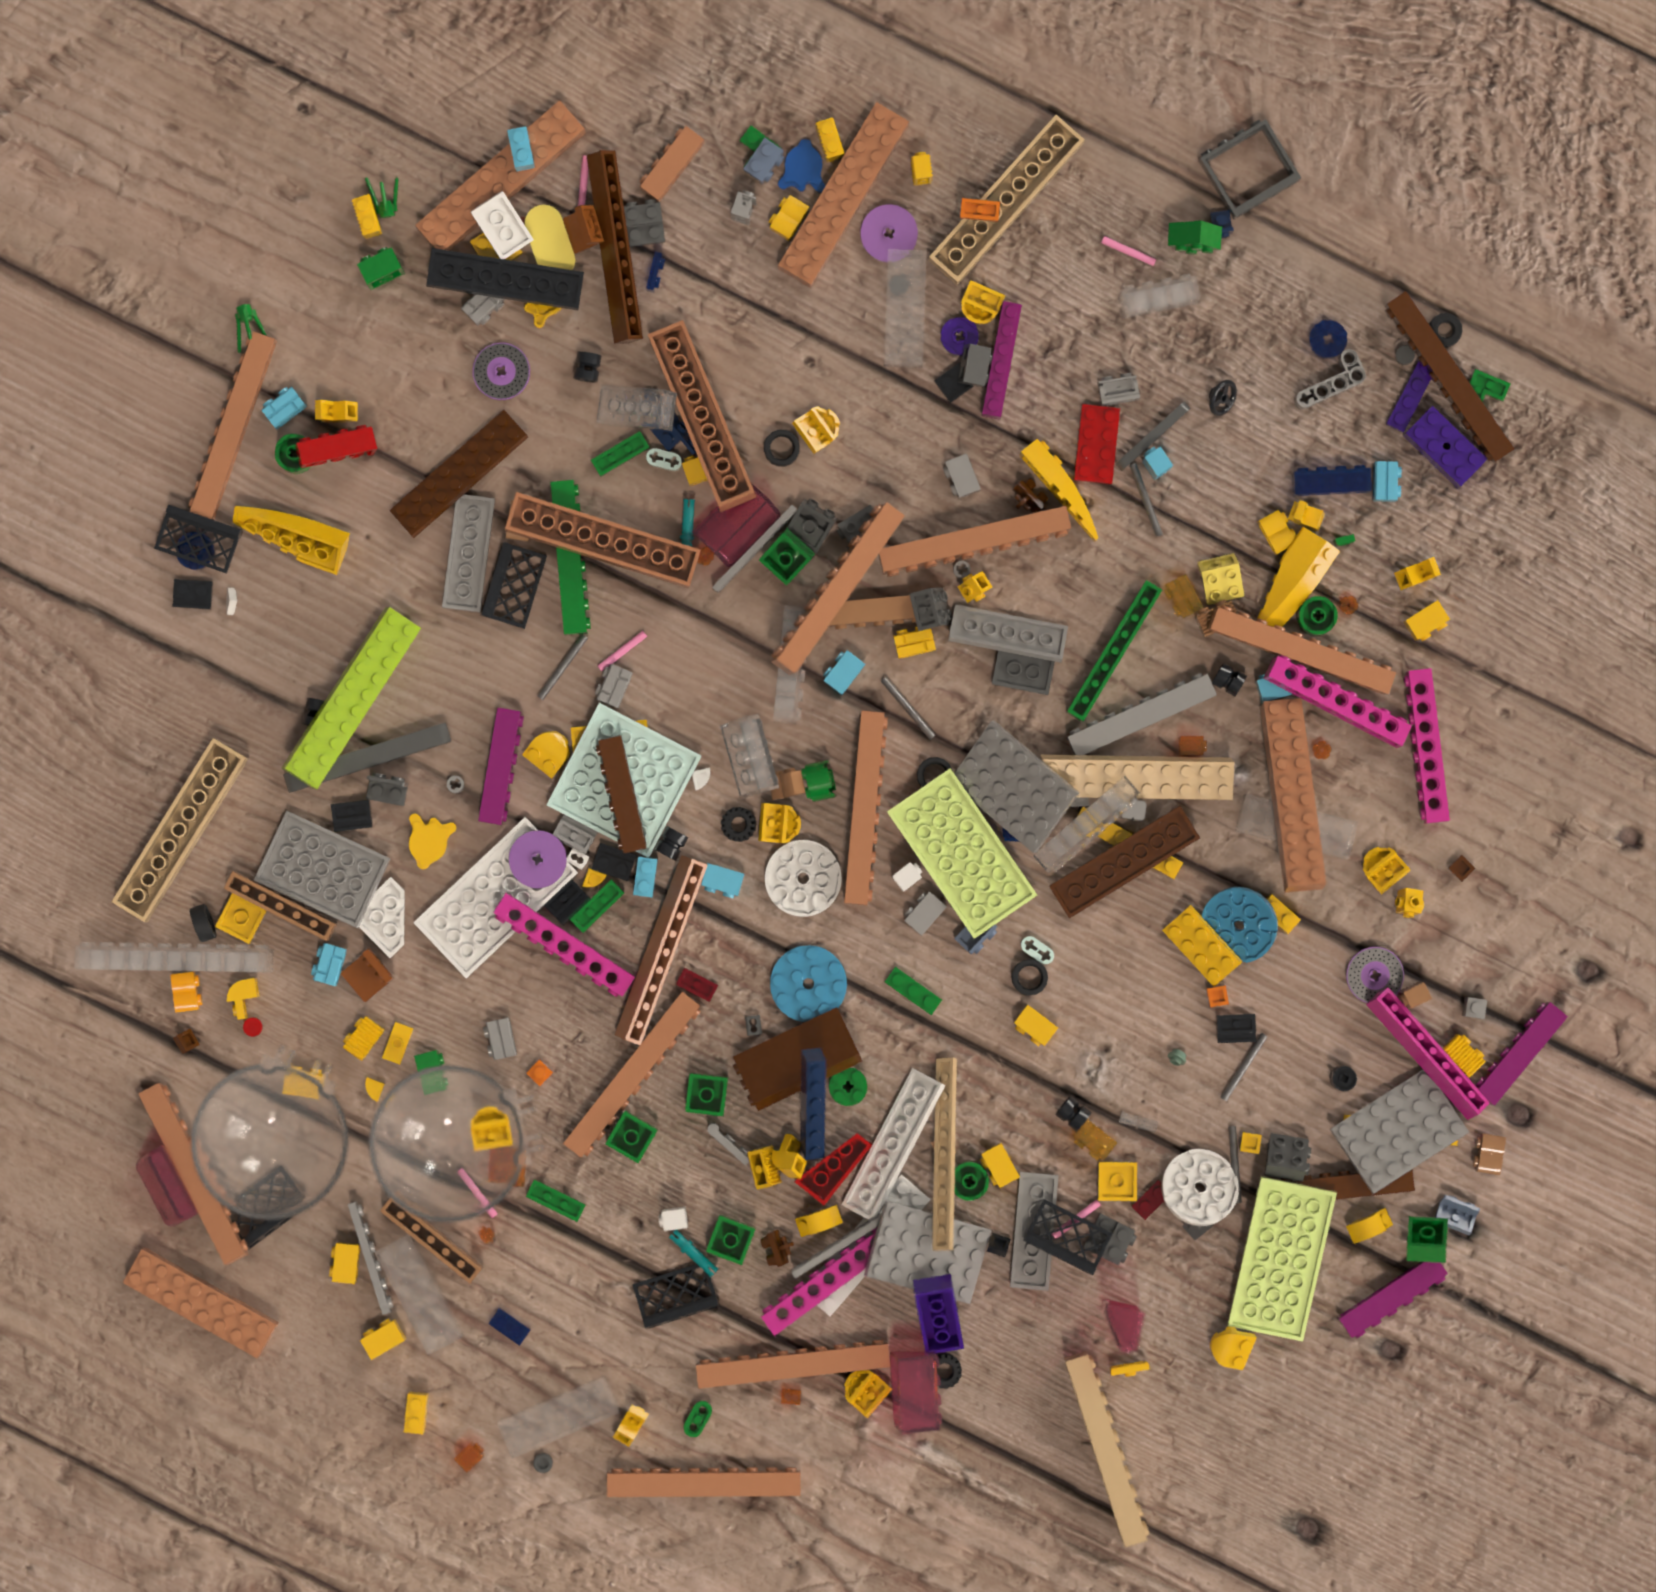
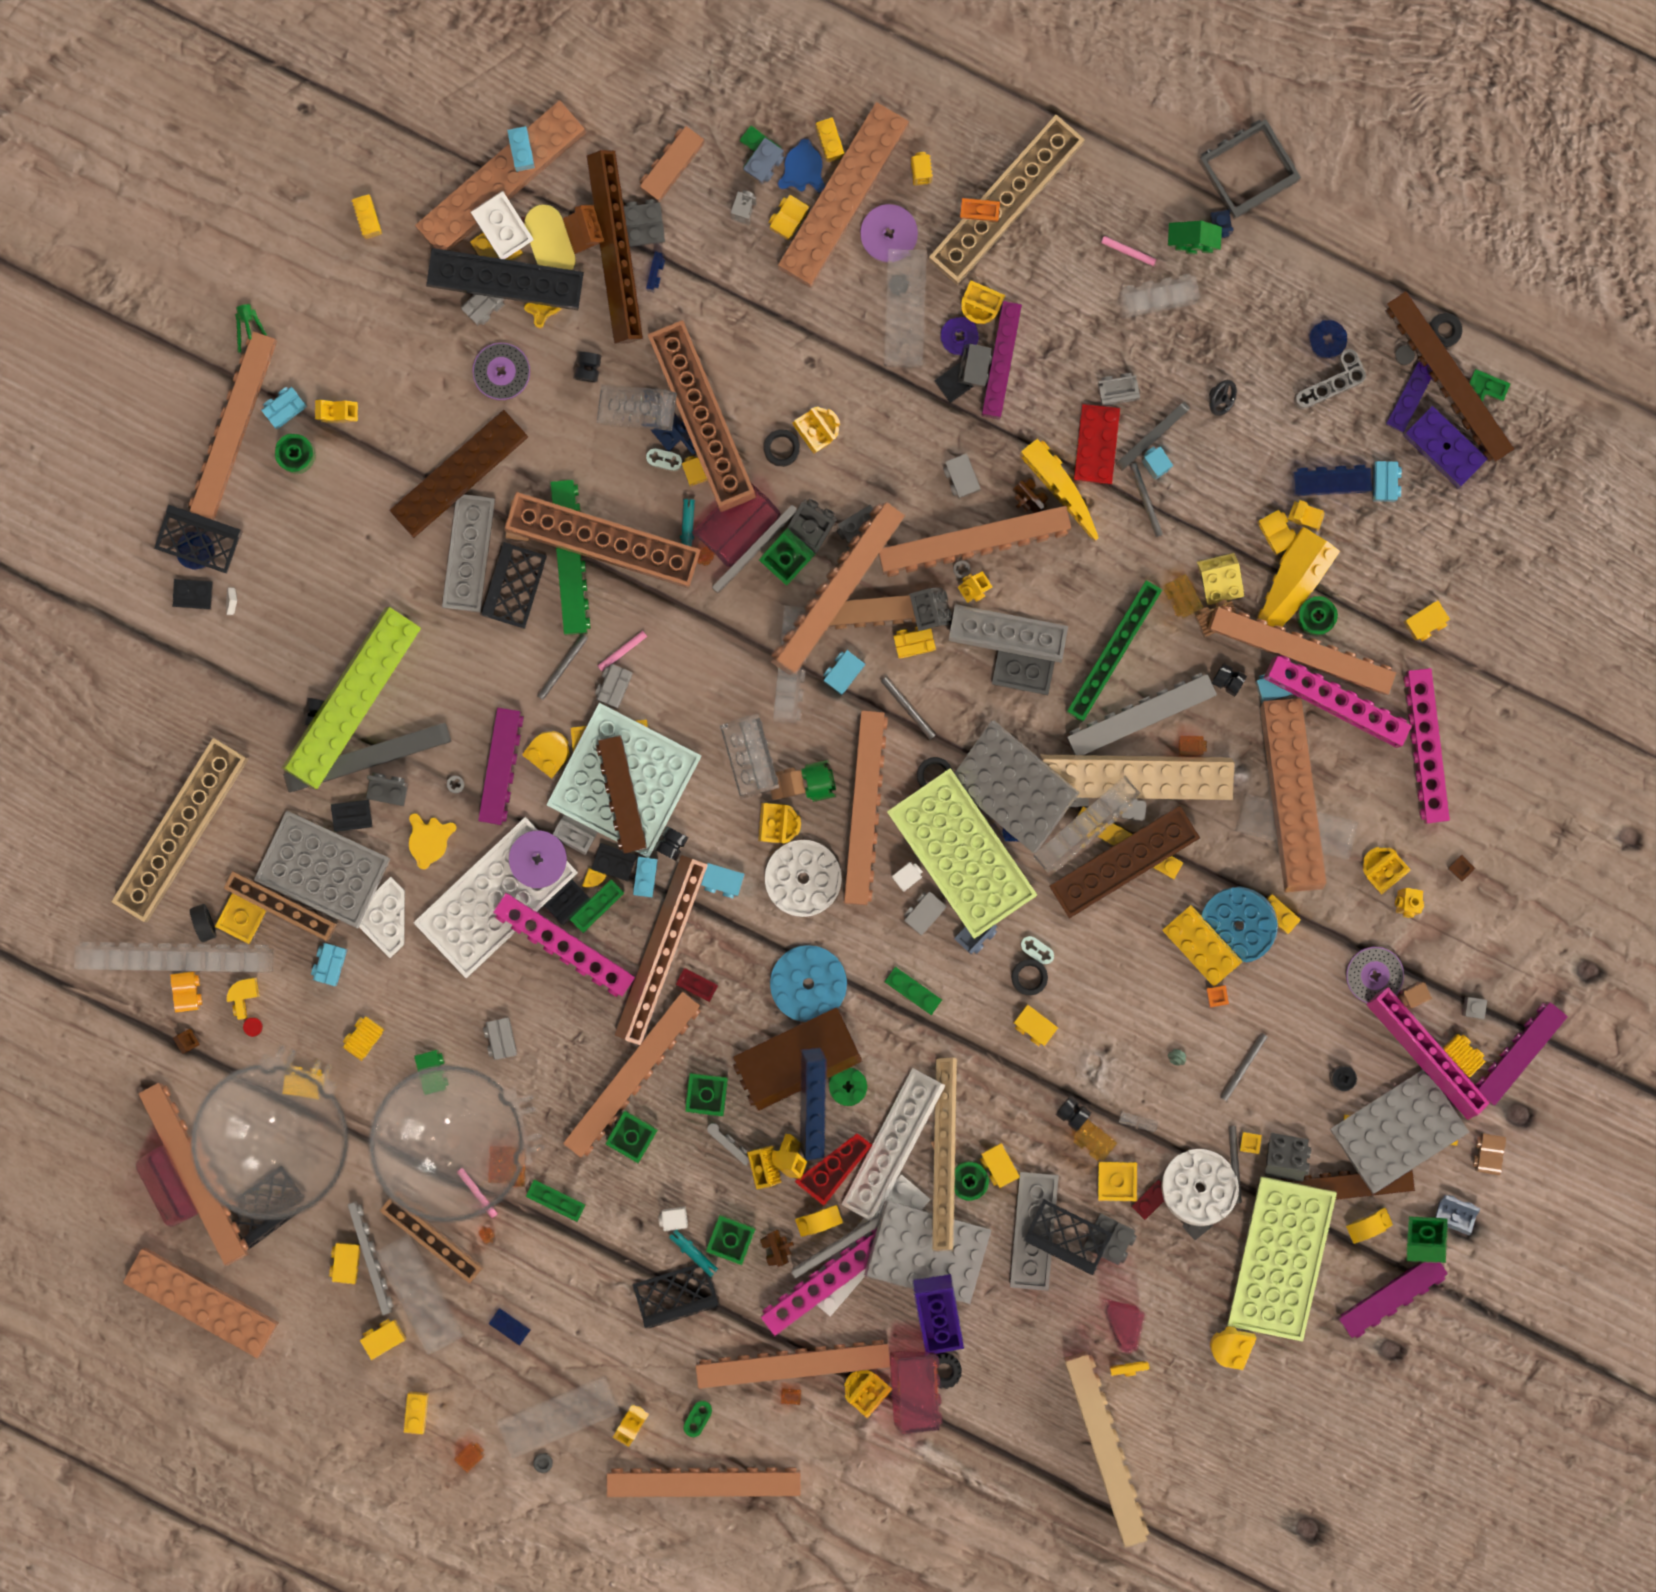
(304, 538): yellow wedge -> none
(336, 446): red wedge -> none
(367, 975): dark orange bracket -> none
(374, 1088): yellow tile -> none
(380, 268): green brick -> none
(385, 209): green plant -> none
(397, 1043): yellow plate -> none
(490, 1129): yellow slope -> none
(539, 1072): orange plate -> none
(579, 854): white piece -> none
(583, 182): bright pink bar -> none
(620, 454): green plate -> none
(701, 778): white tile -> none
(728, 818): black tyre -> none
(758, 1025): dark grey piece -> none
(998, 1245): black plate -> none
(1083, 1213): bright pink bar -> none
(1236, 1028): black plate -> none
(1325, 754): clear orange plate -> none
(1345, 540): green tile -> none
(1349, 610): clear orange plate -> none
(1417, 573): yellow brick -> none

